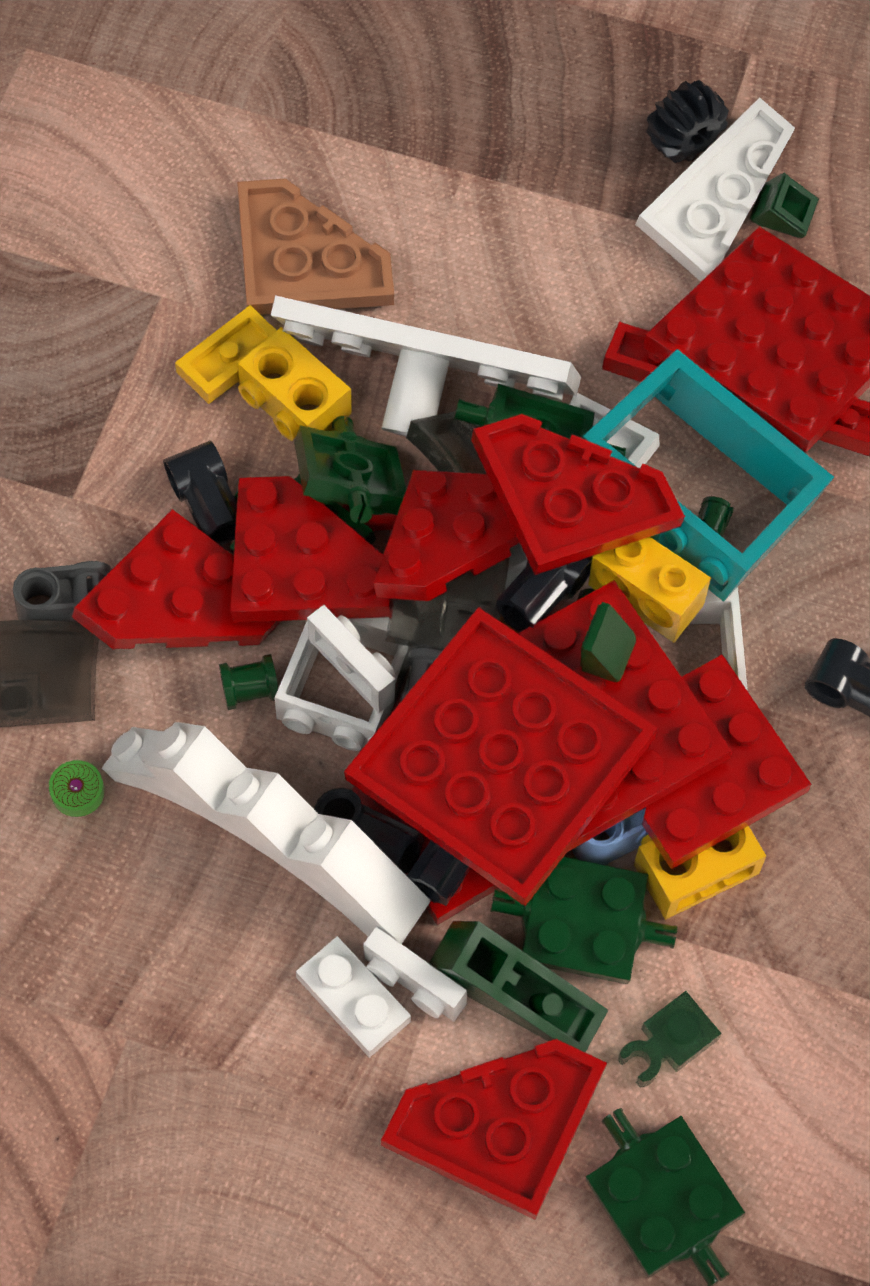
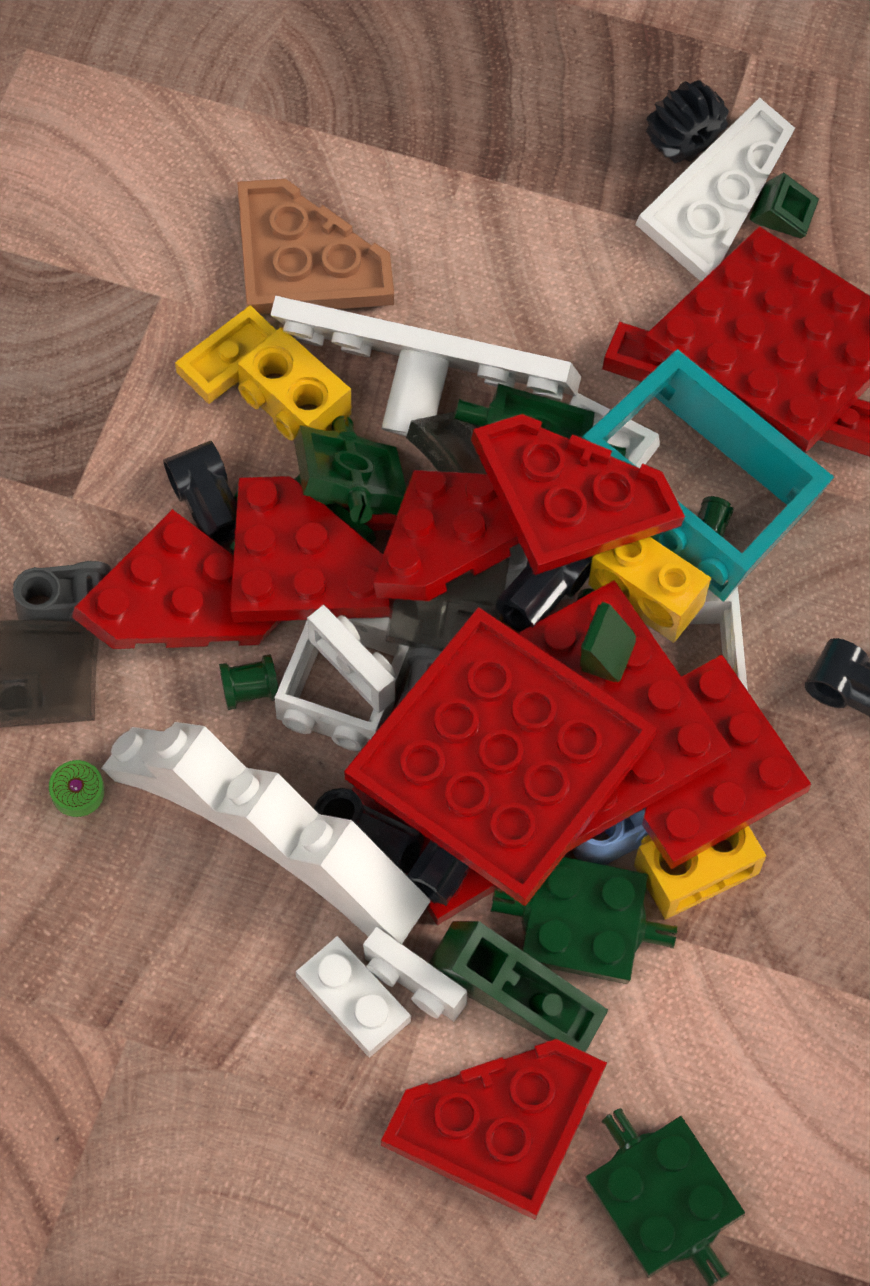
(675, 1035): clear green plate -> none

